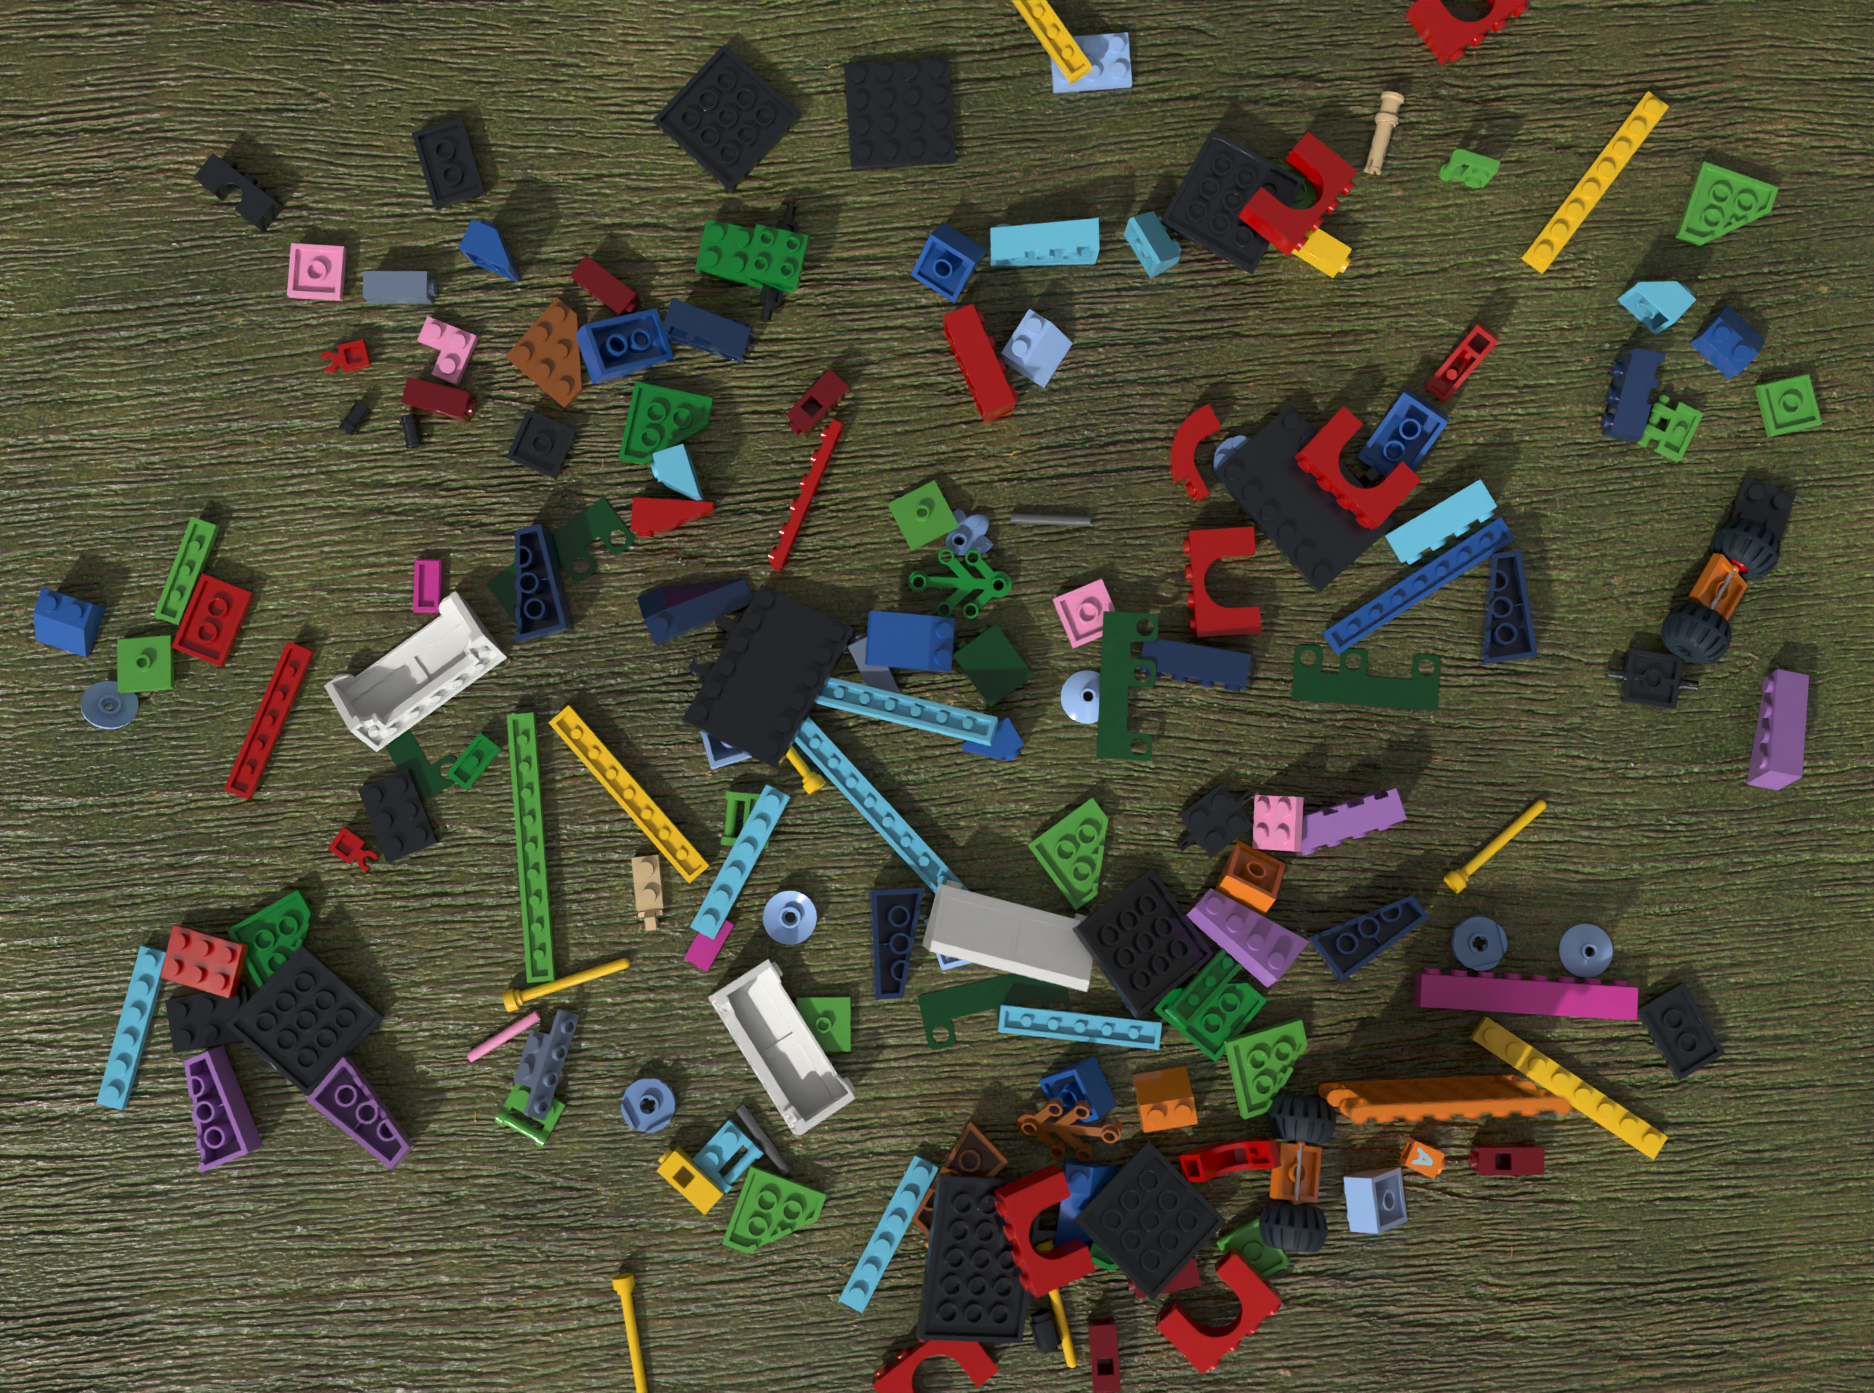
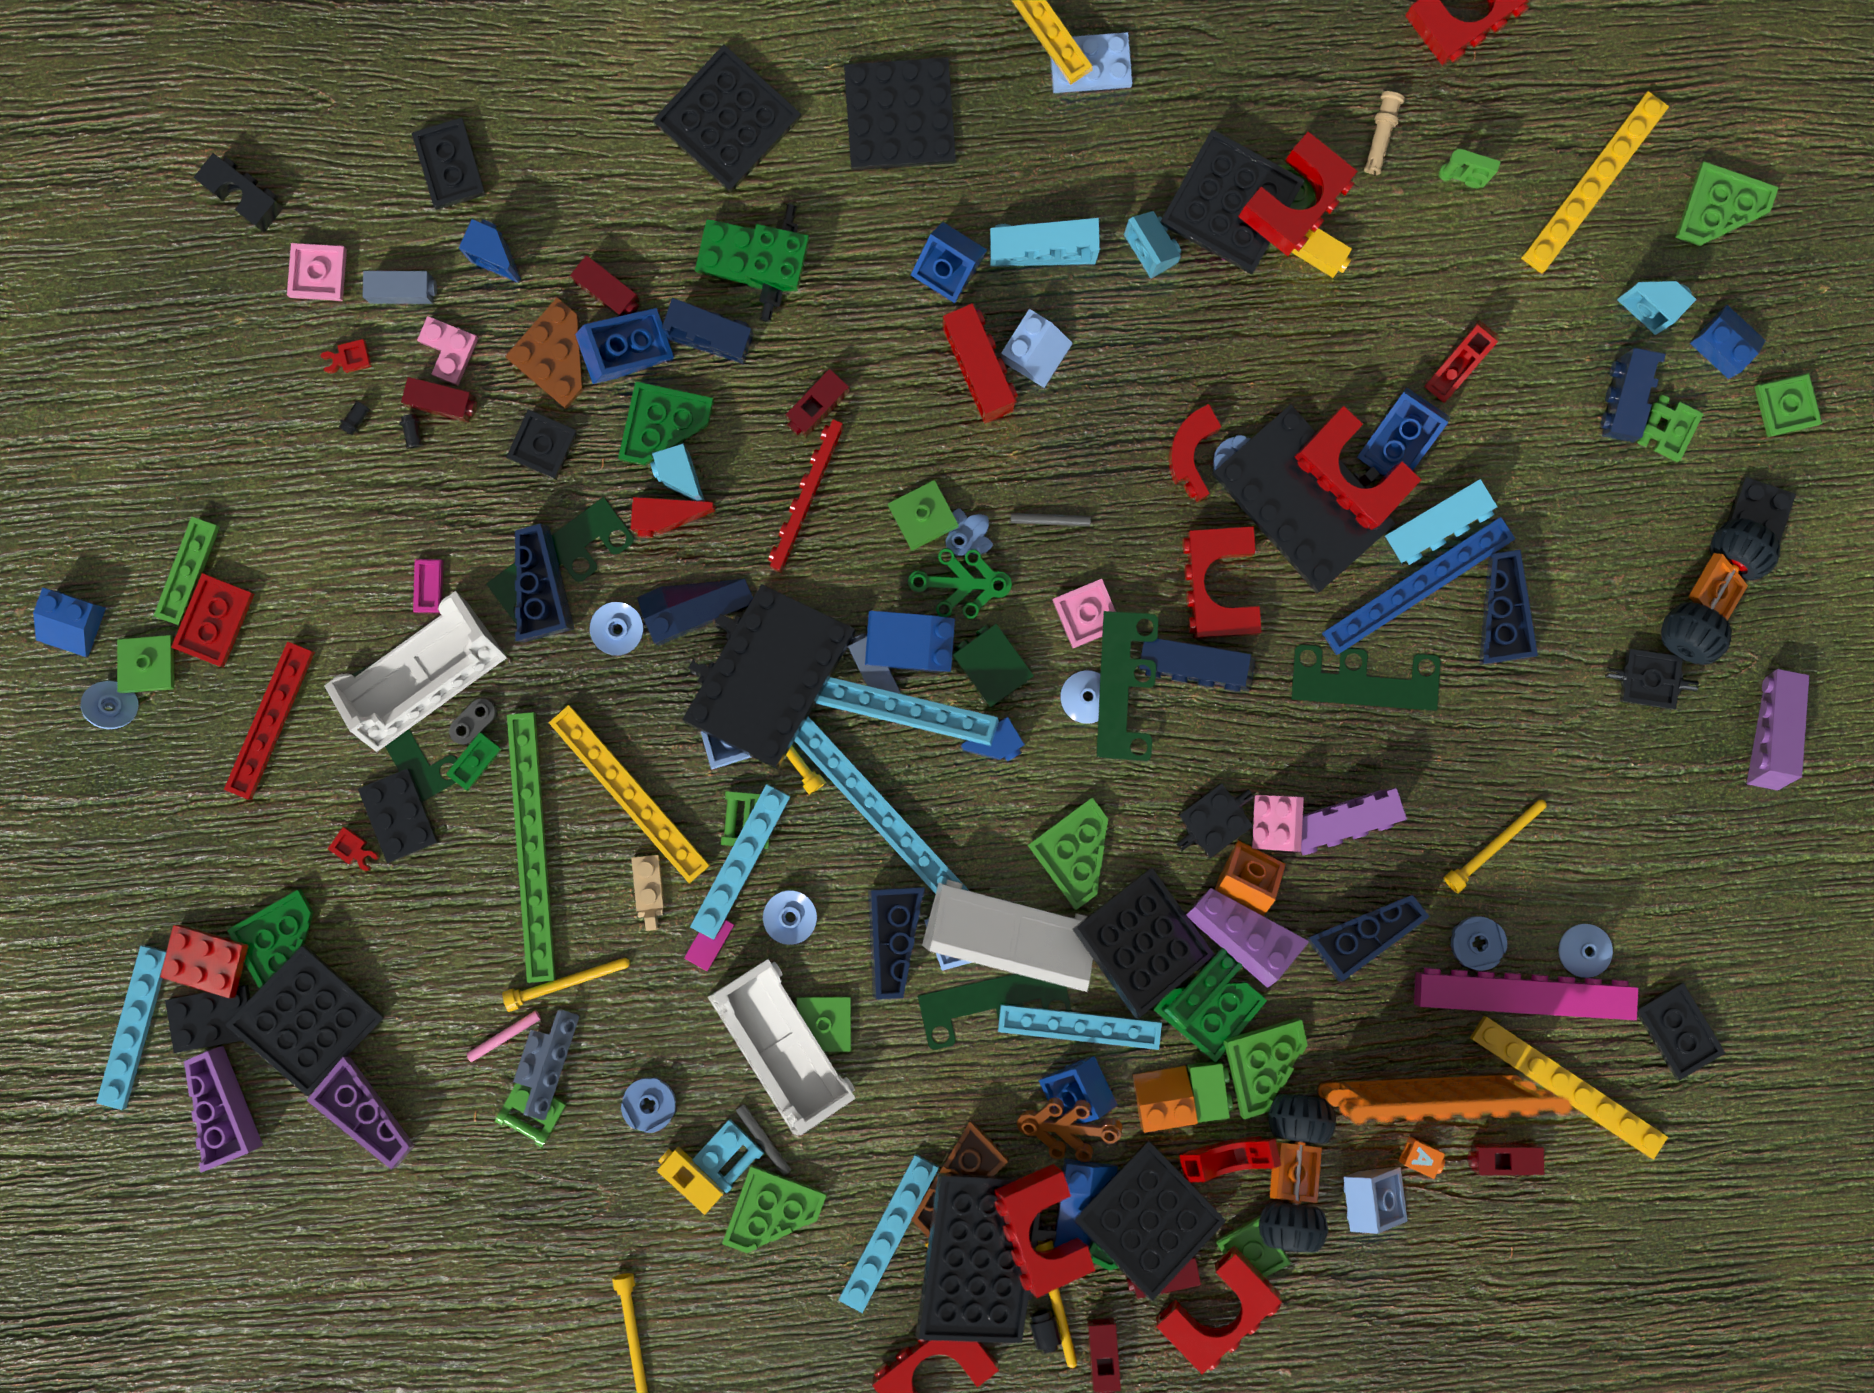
(472, 722): none -> dark grey plate
(603, 626): none -> light blue dish
(1209, 1090): none -> bright green brick

